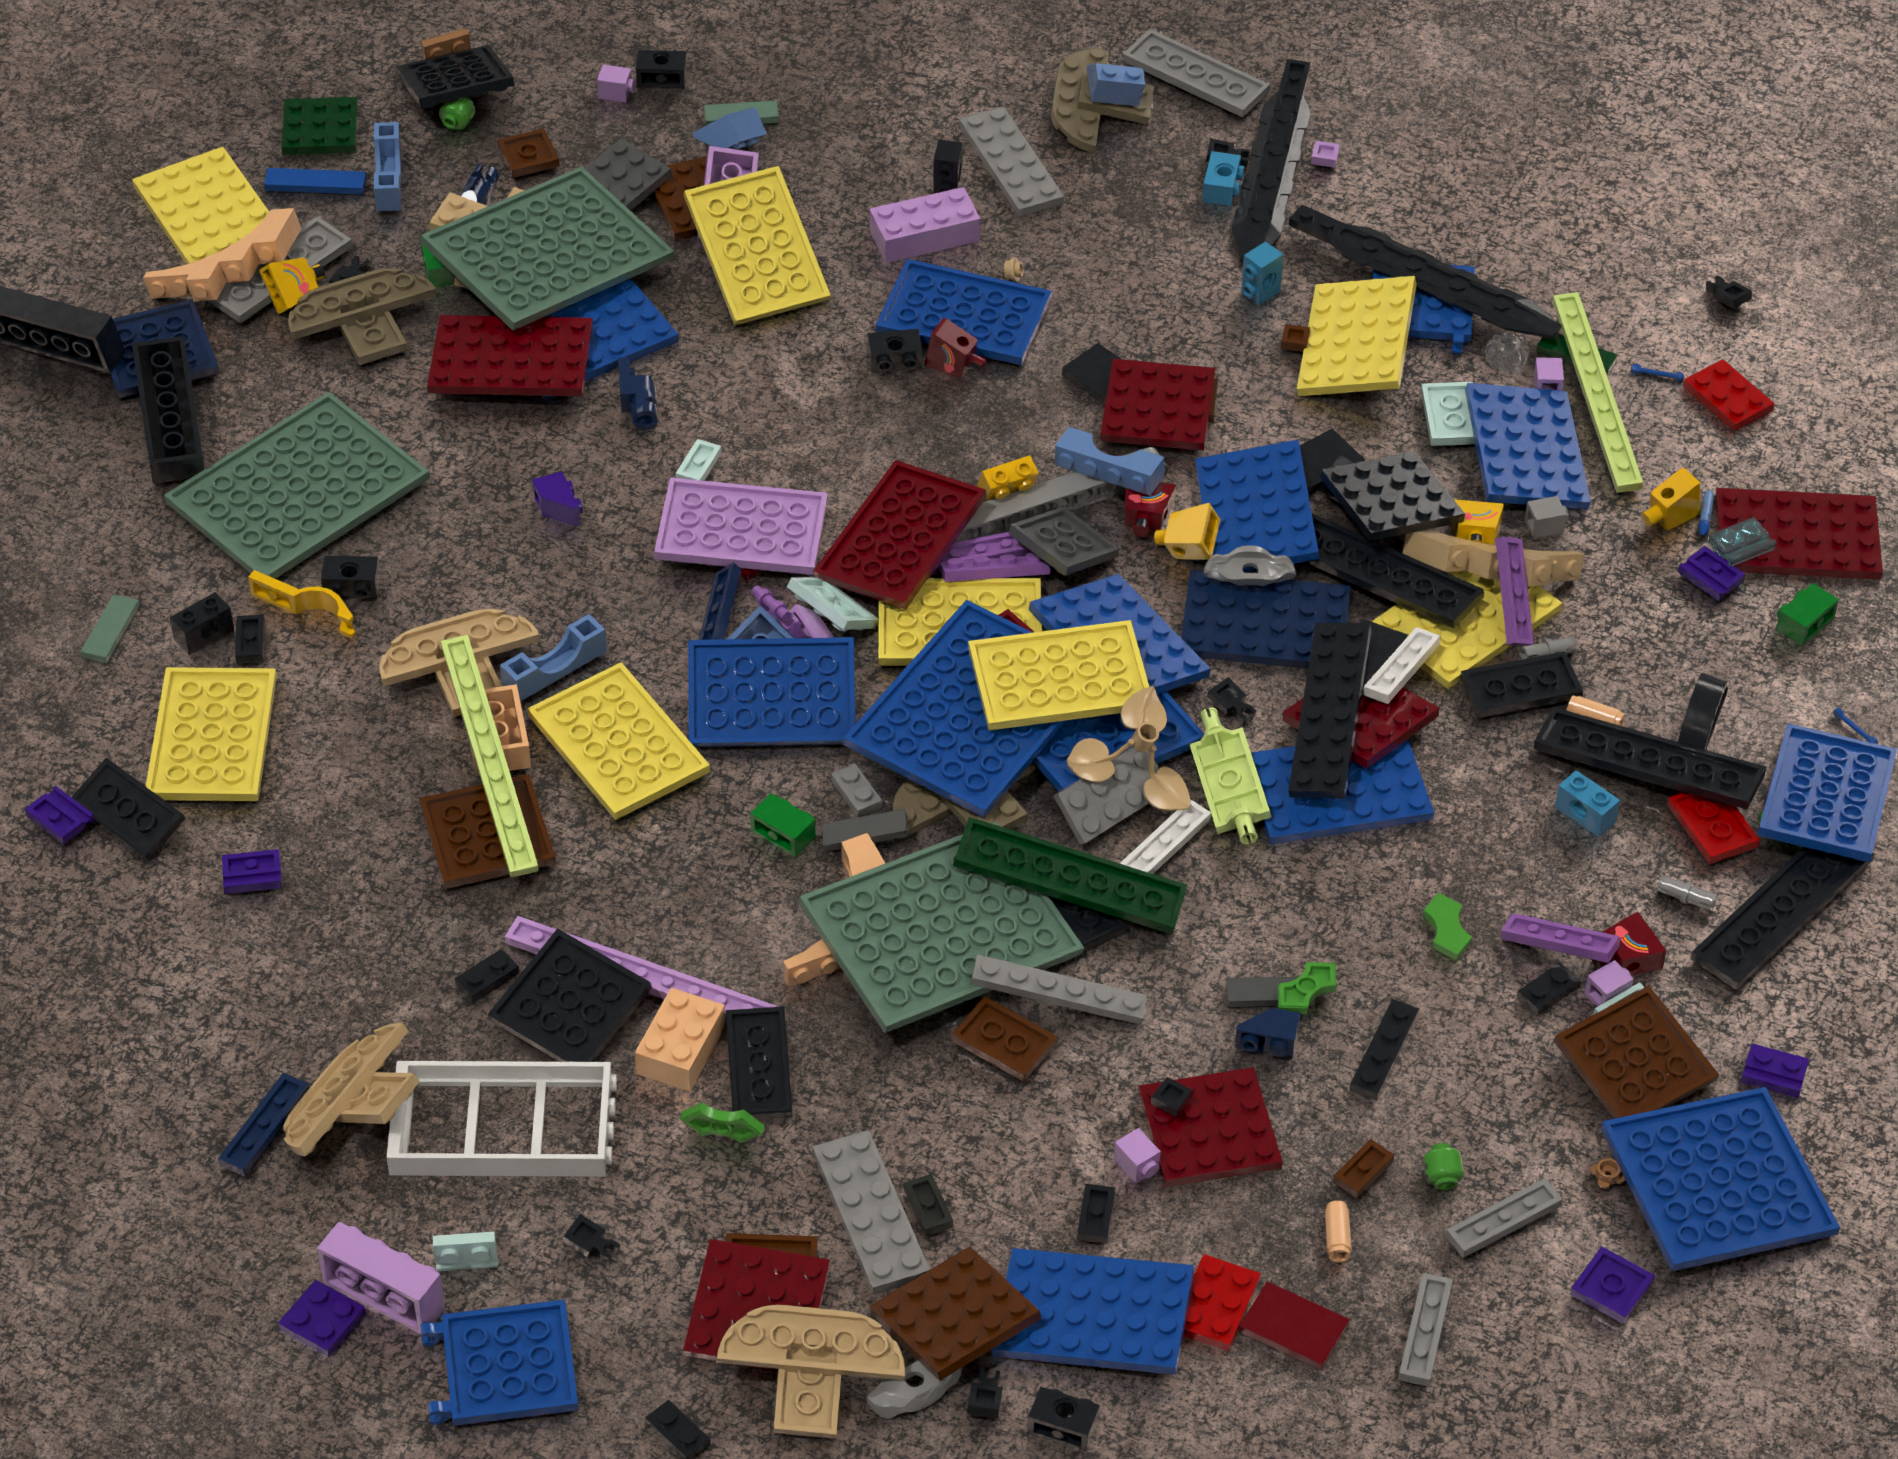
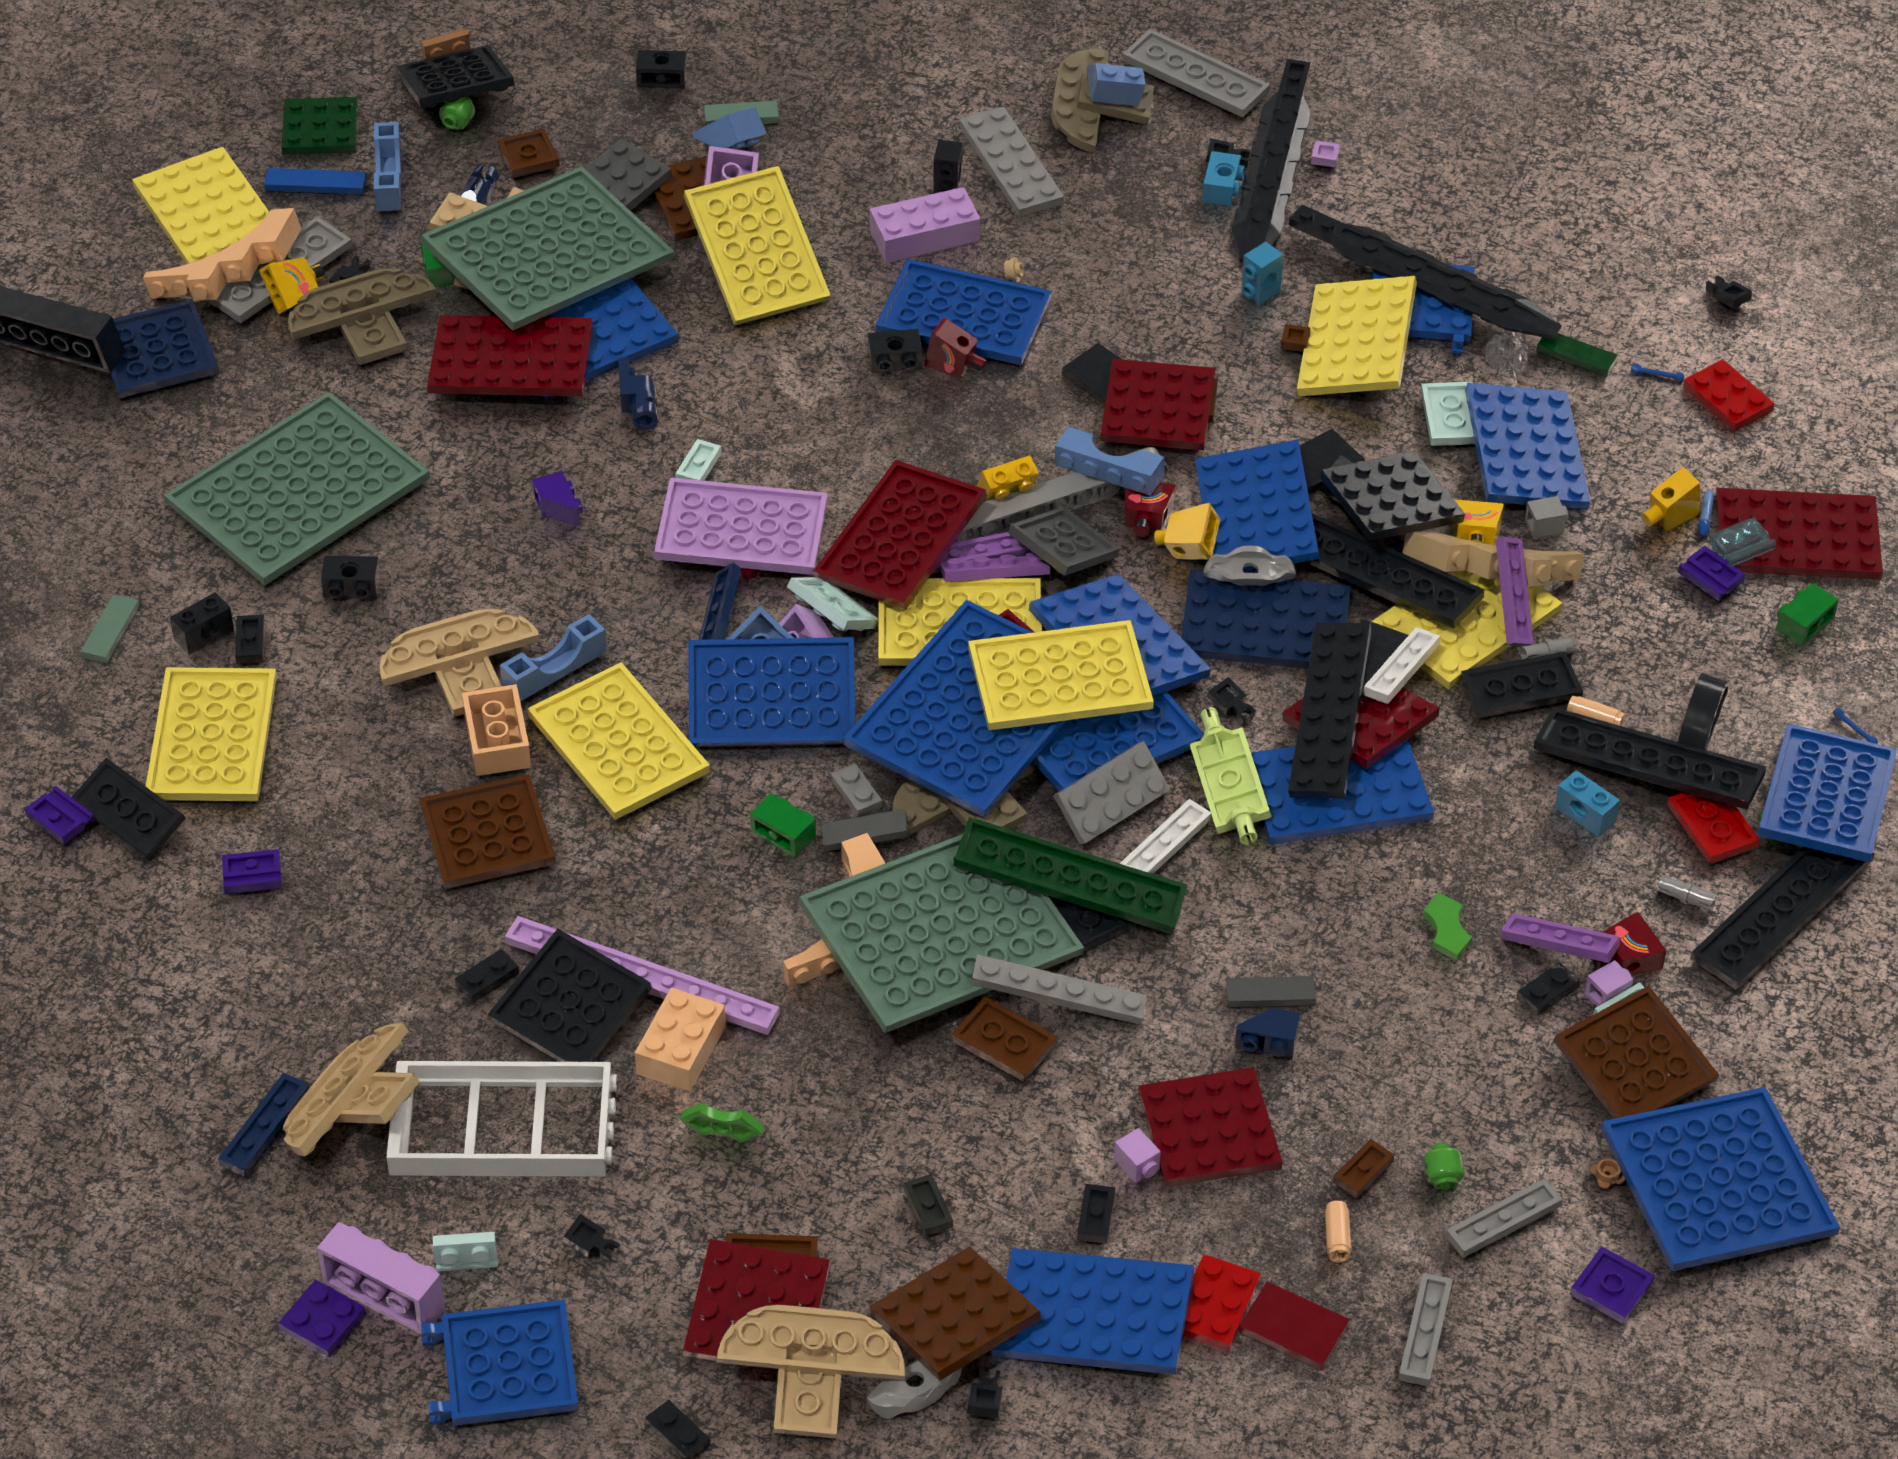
(168, 409): black brick -> none
(300, 600): yellow piece -> none
(489, 756): yellowish green plate -> none
(615, 83): lavender brick -> none
(759, 1062): black tile -> none
(779, 612): medium lavender plate -> none
(870, 1211): light grey plate -> none
(1075, 1431): black brick -> none
(1148, 717): tan plant -> none
(1171, 1096): black plate -> none
(1314, 981): bright green tile -> none
(1384, 1050): black plate -> none
(1548, 374): lavender brick -> none
(1597, 392): yellowish green plate -> none
(1774, 1070): dark purple plate -> none

